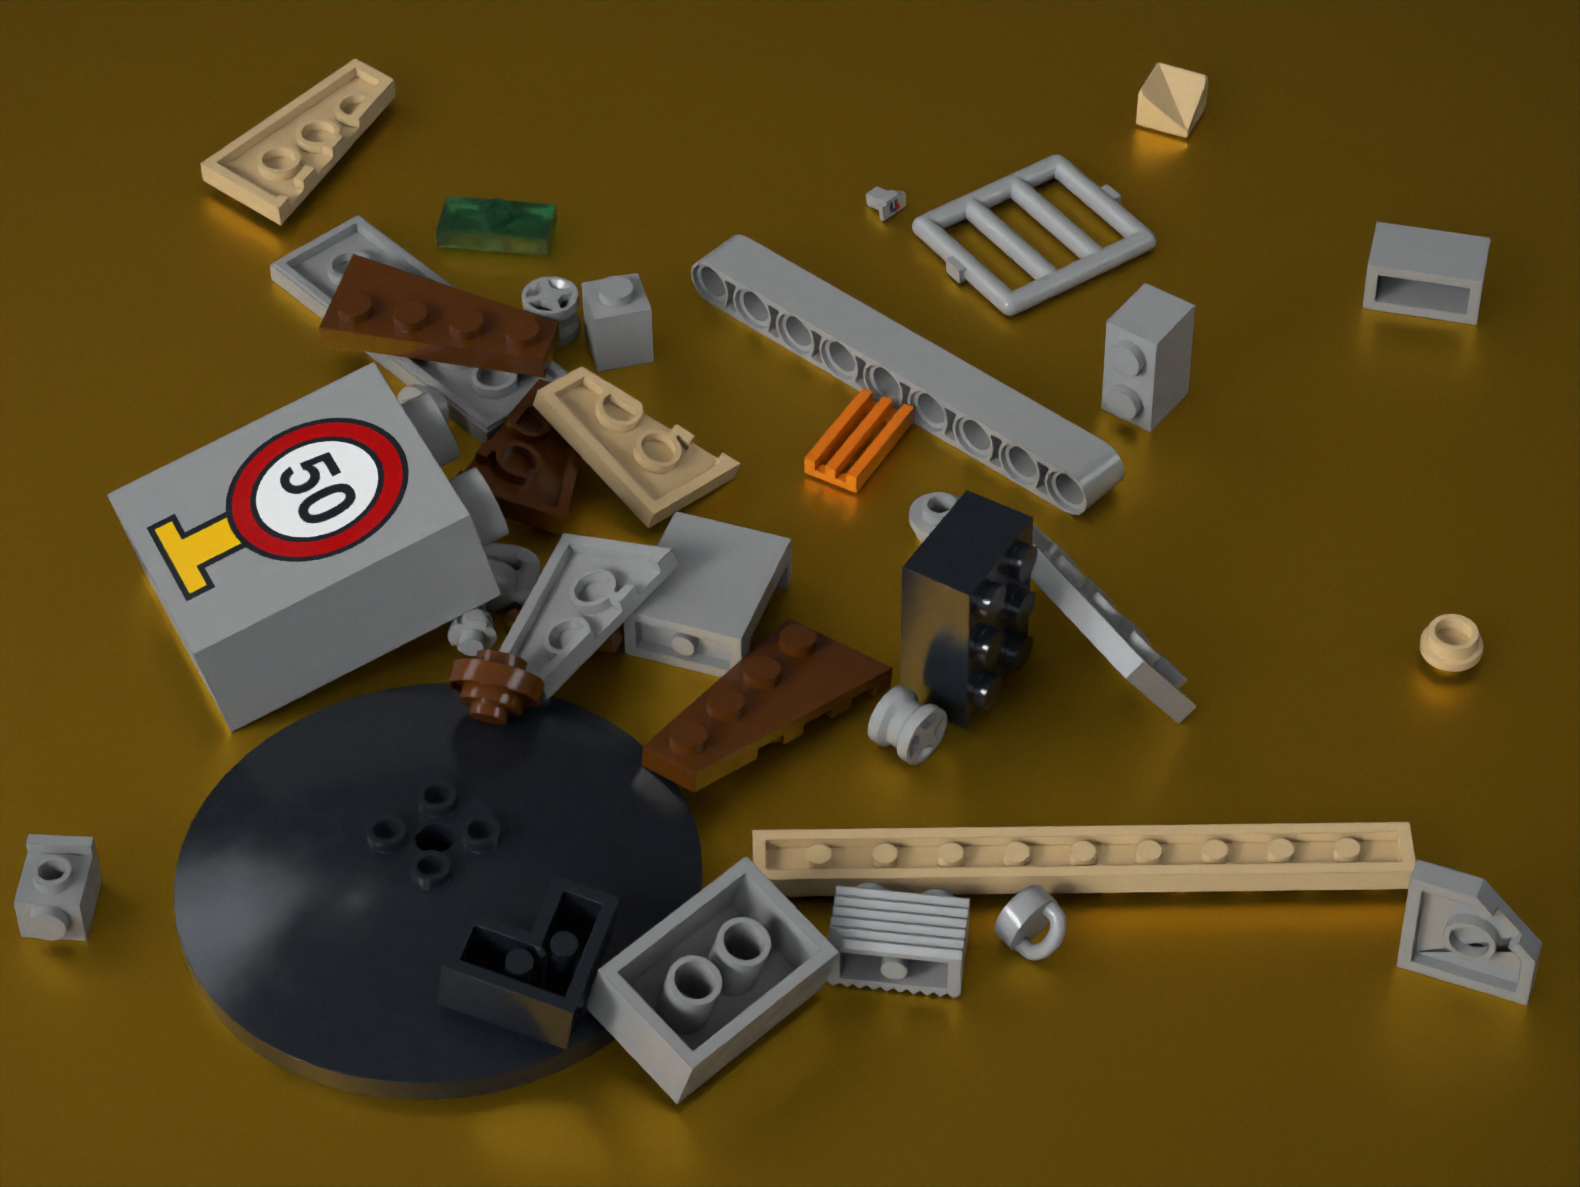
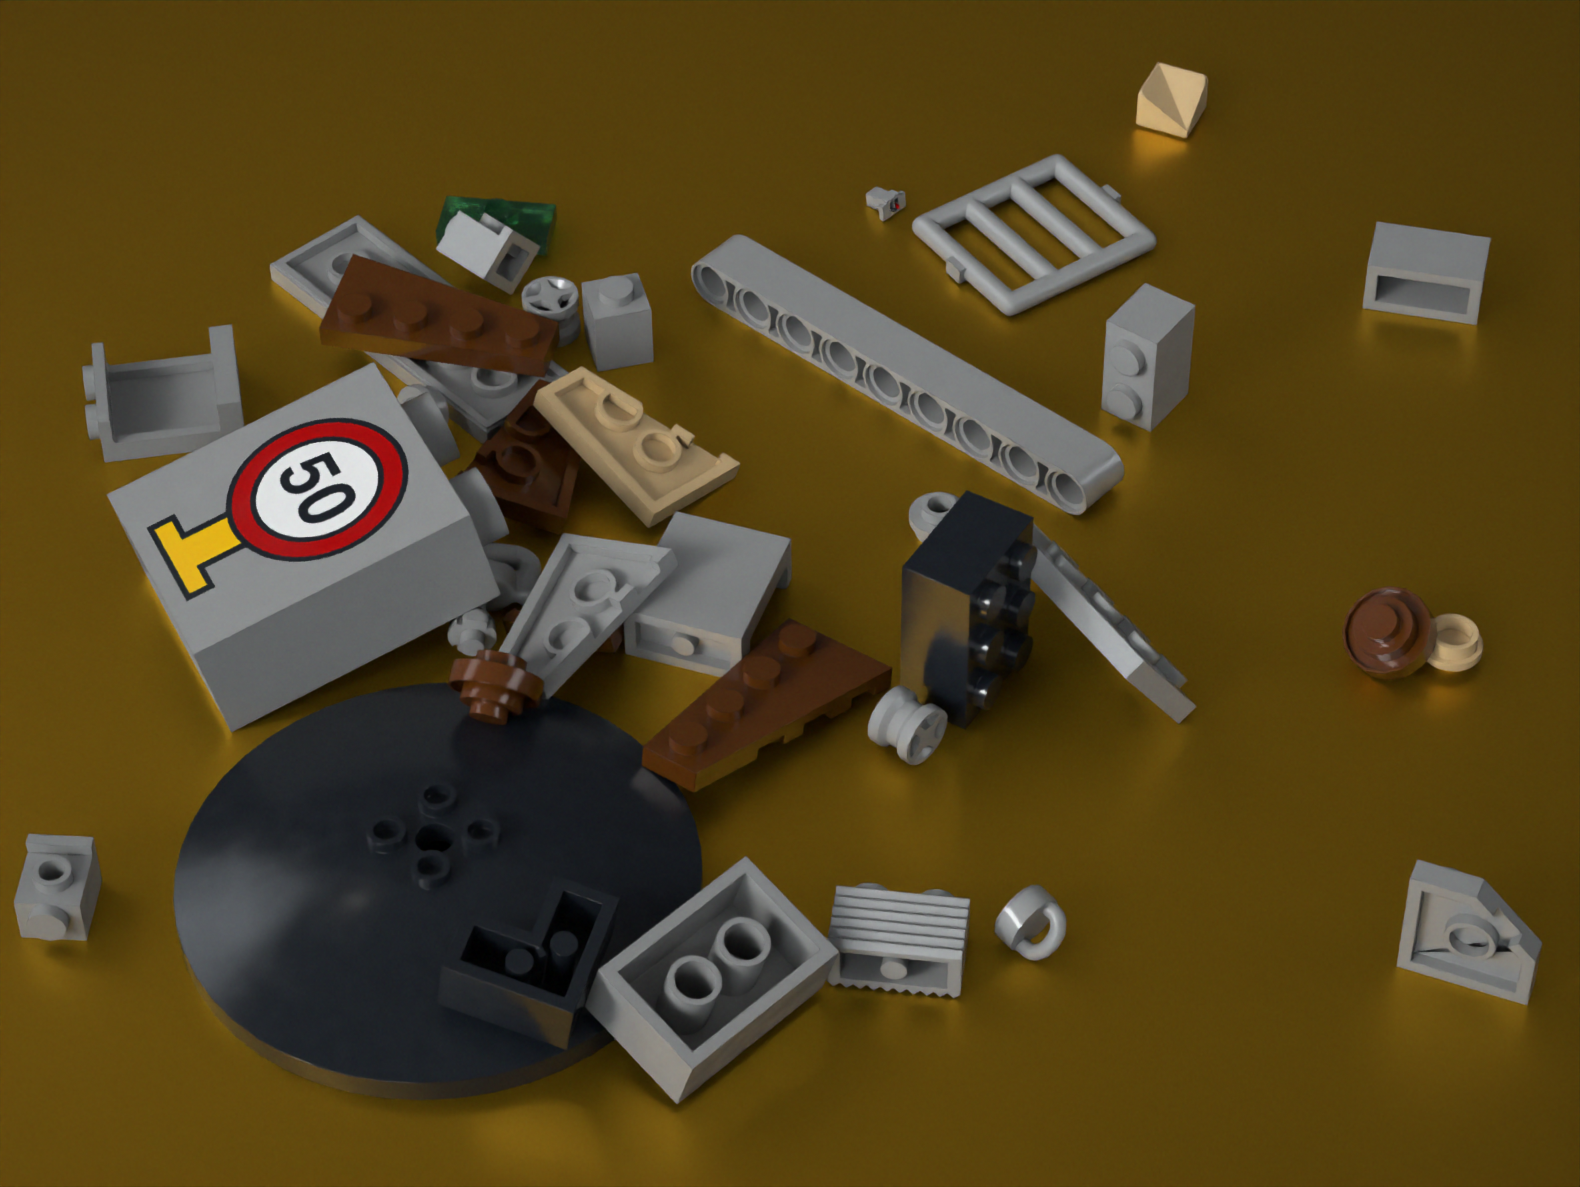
(164, 402): none -> light grey panel
(299, 144): tan wing -> none
(488, 249): none -> light grey brick
(849, 437): orange tile -> none
(1090, 858): tan plate -> none
(1389, 633): none -> reddish brown plate

